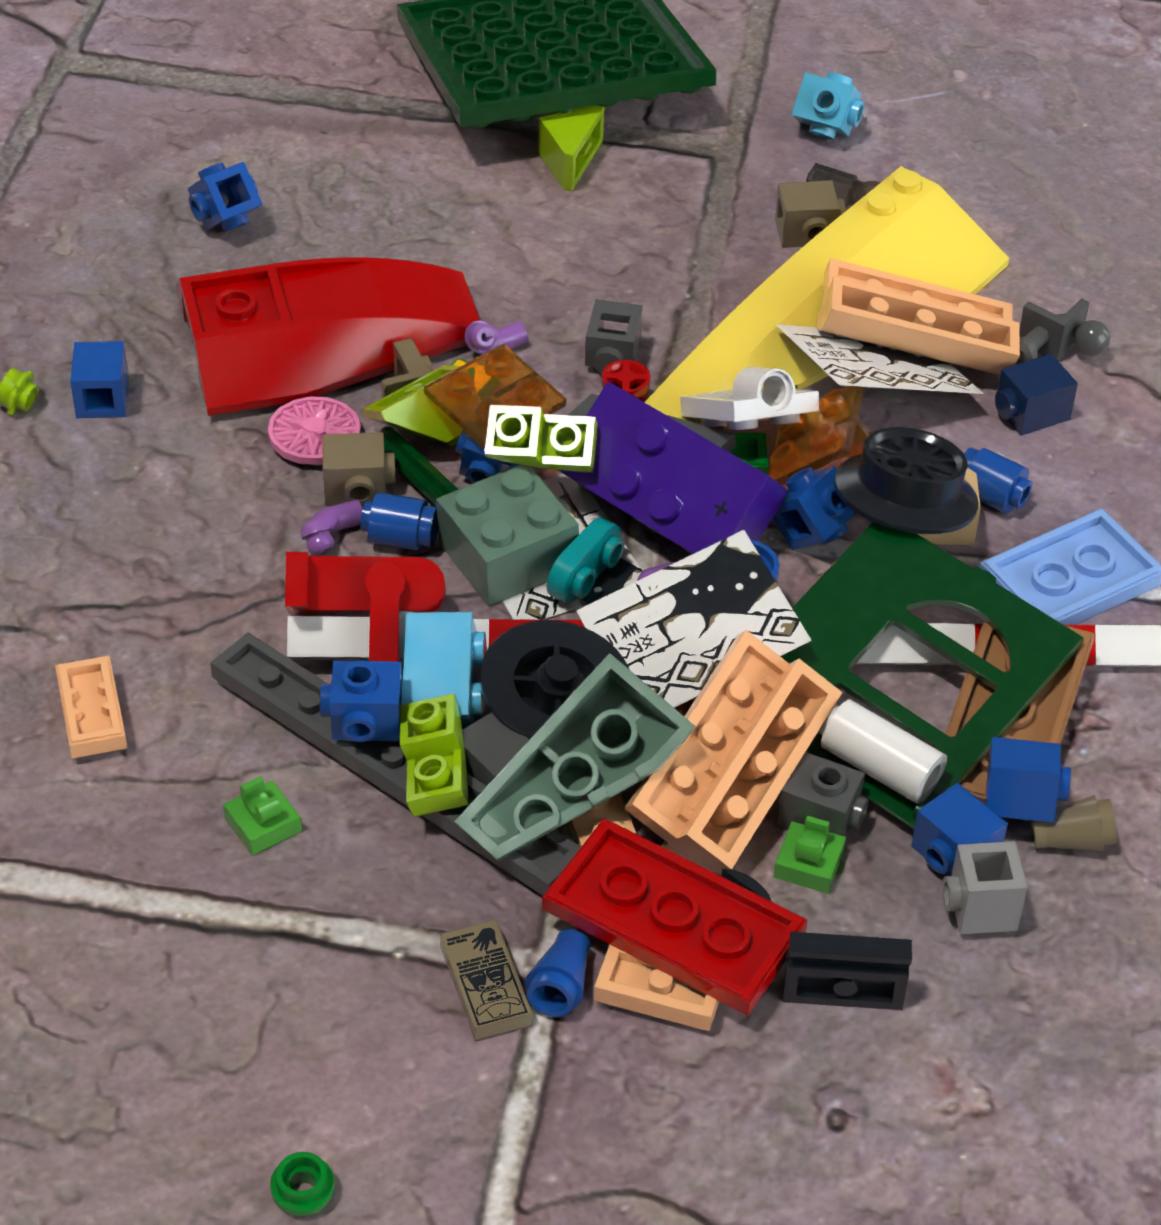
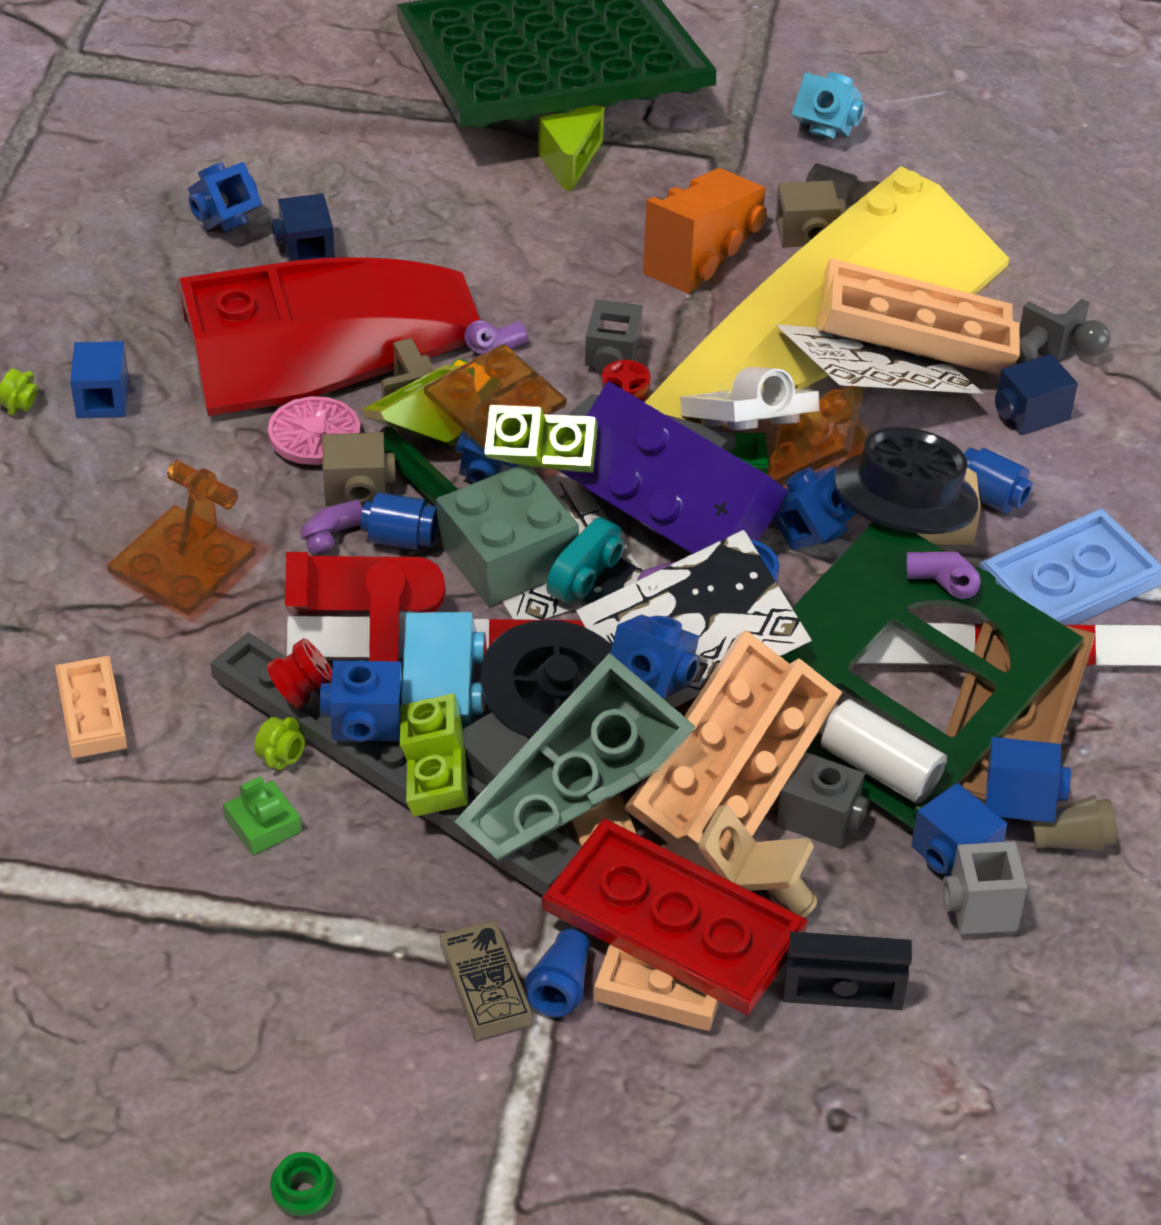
(184, 551): none -> clear orange plate
(279, 742): none -> lime plate
(300, 673): none -> red wheel
(304, 228): none -> dark blue brick
(657, 652): none -> blue brick
(700, 227): none -> orange wedge
(762, 864): none -> tan bracket
(810, 855): bright green tile -> none
(946, 568): none -> medium lavender arm

